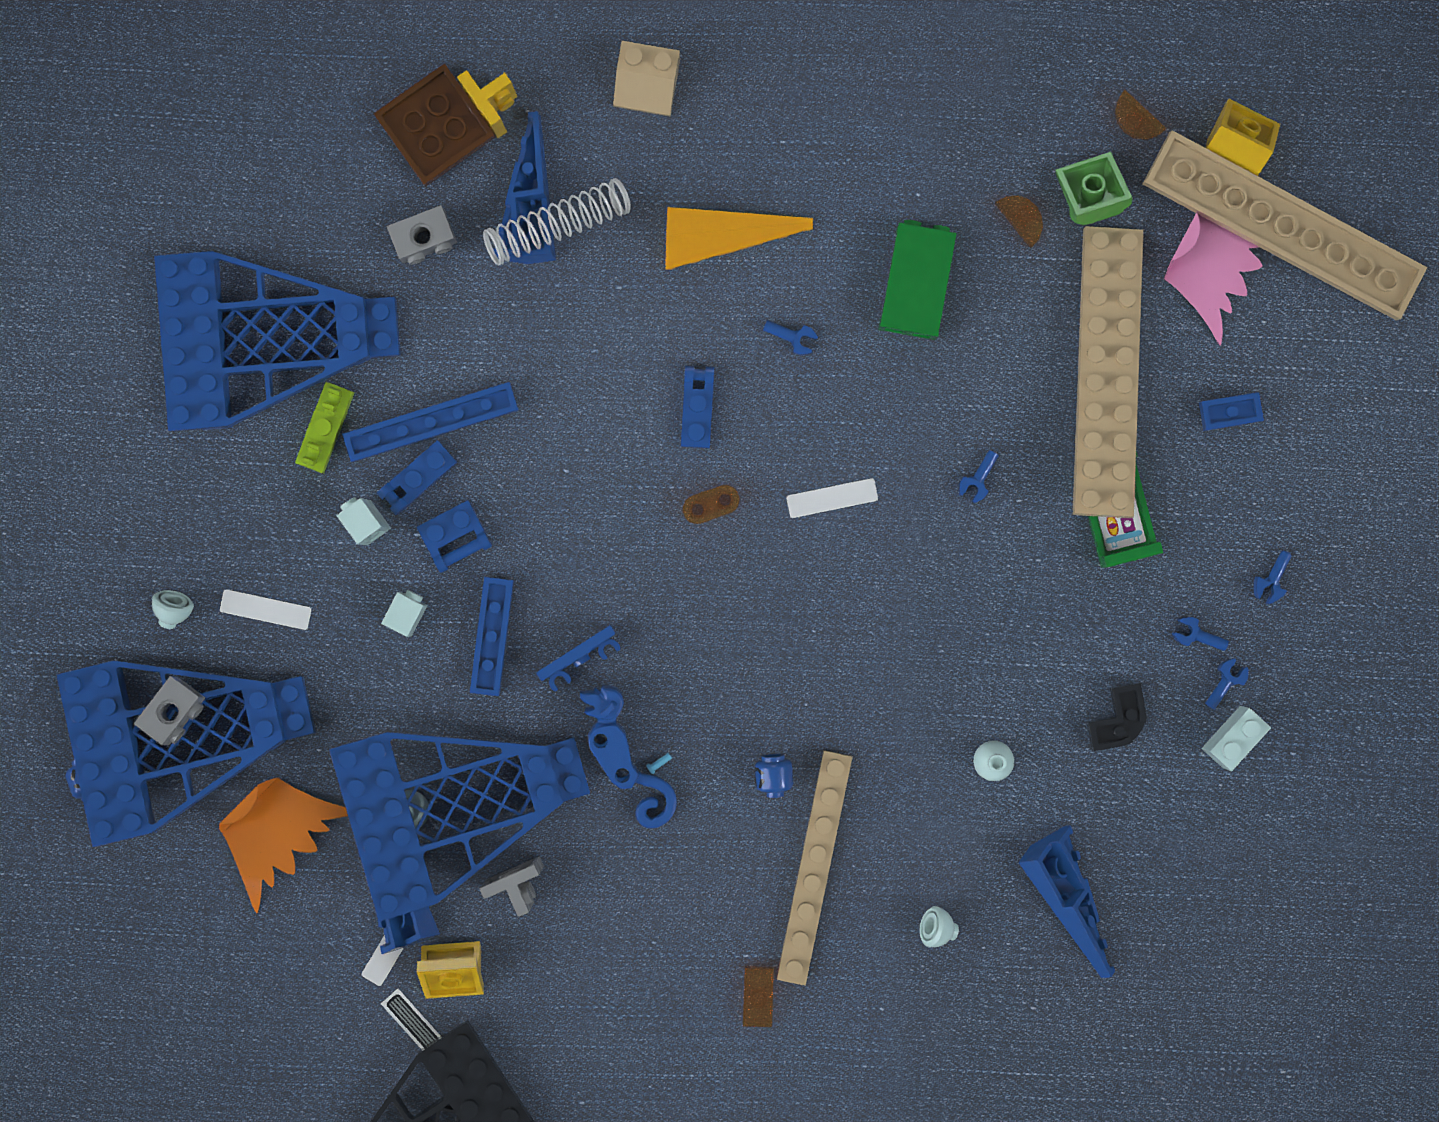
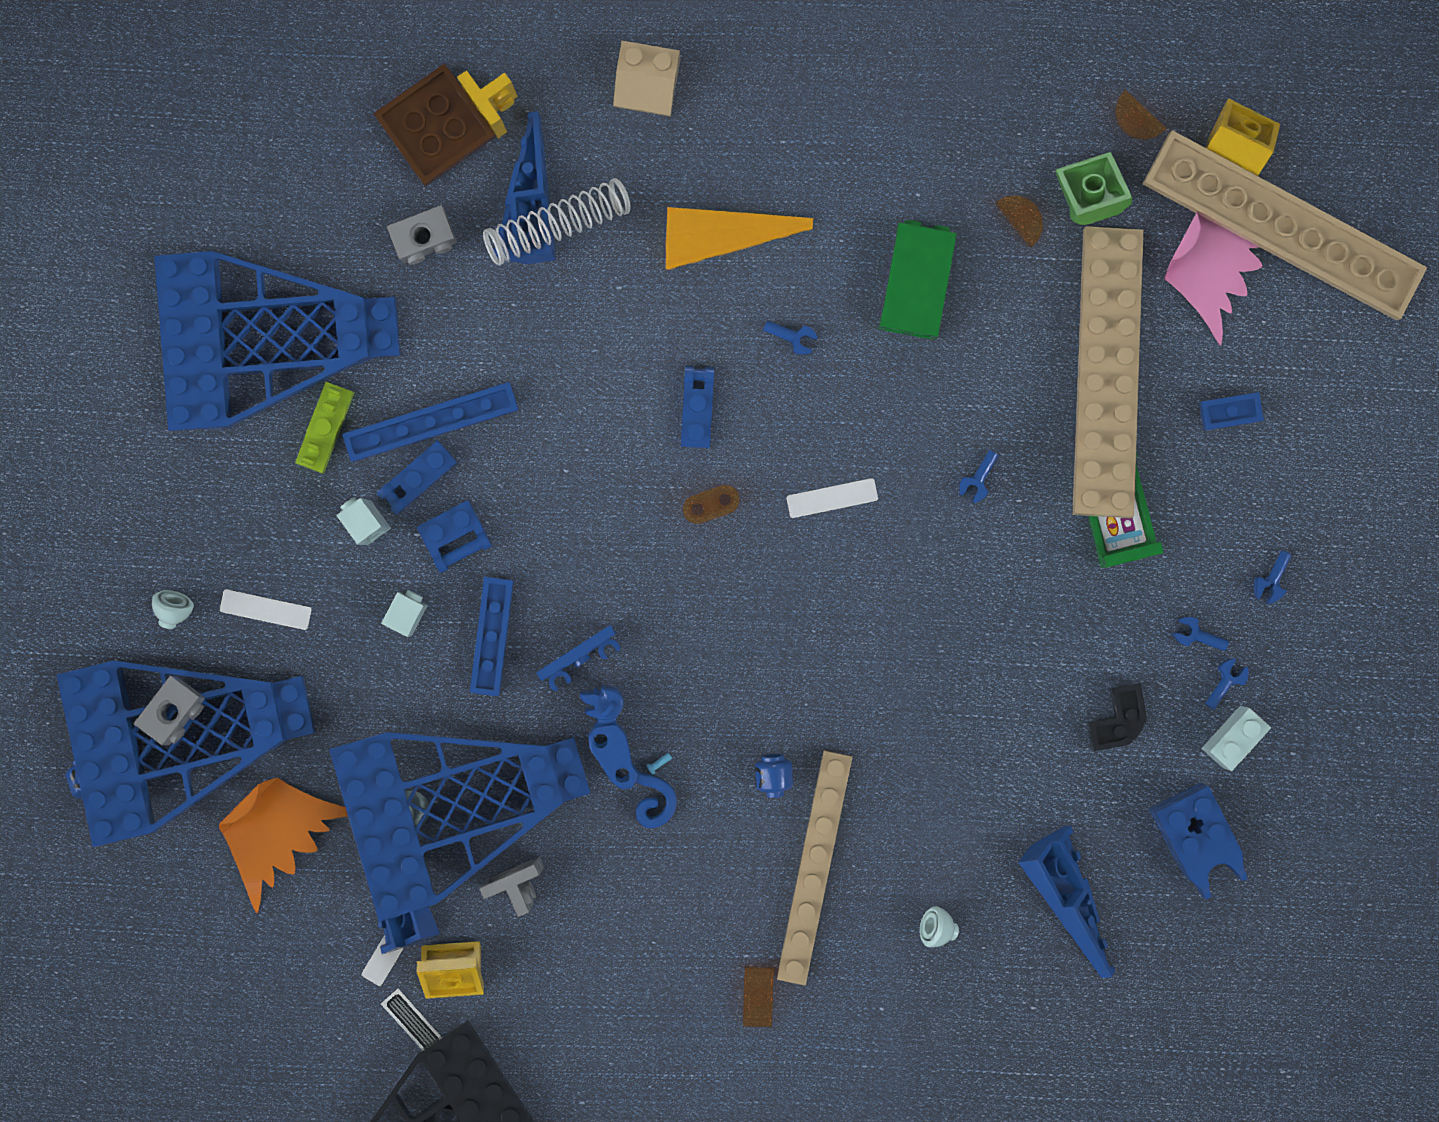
(993, 760): light aqua brick -> none
(1204, 845): none -> blue brick

